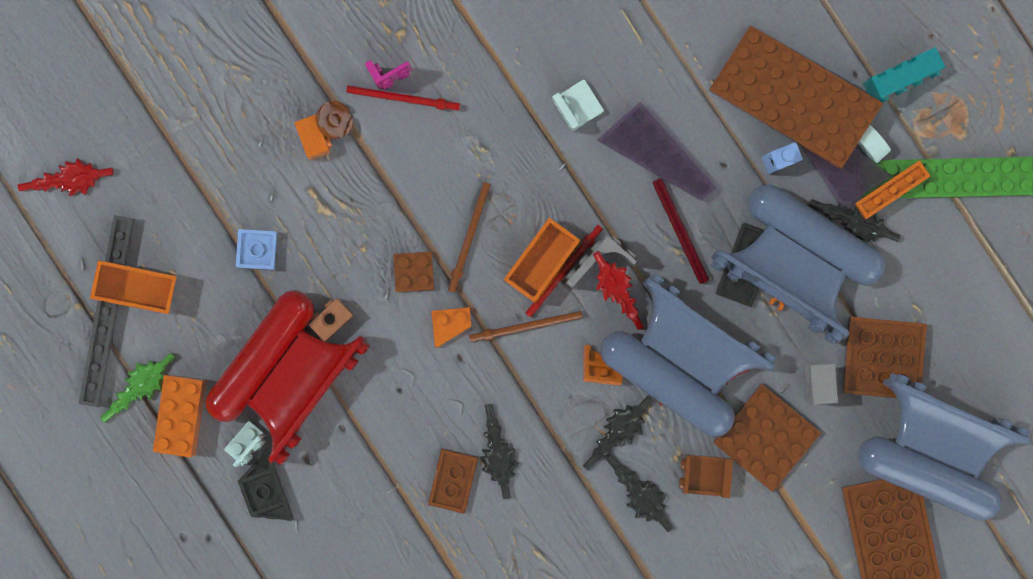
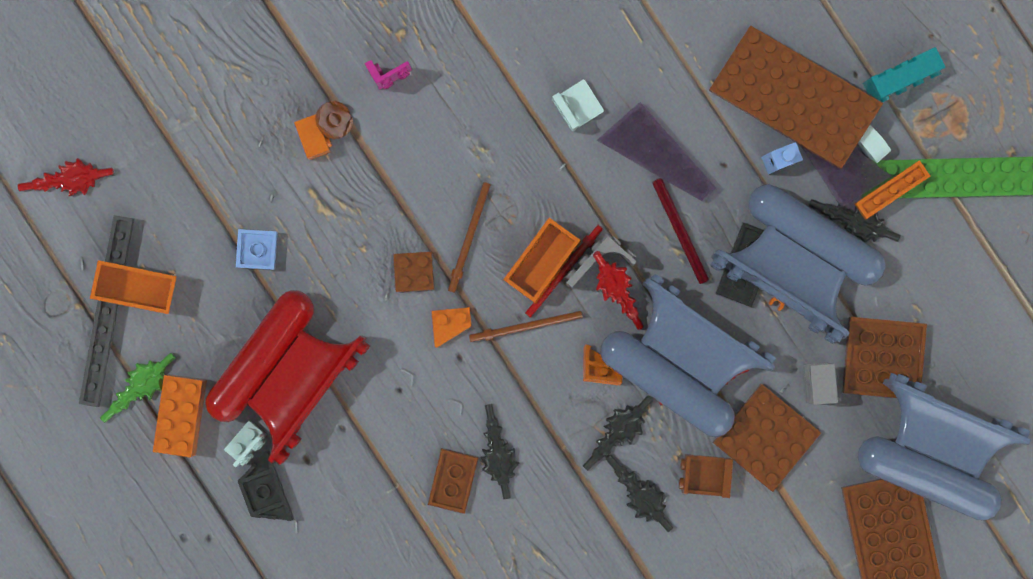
(342, 316): nougat brick -> none
(439, 103): red bar -> none

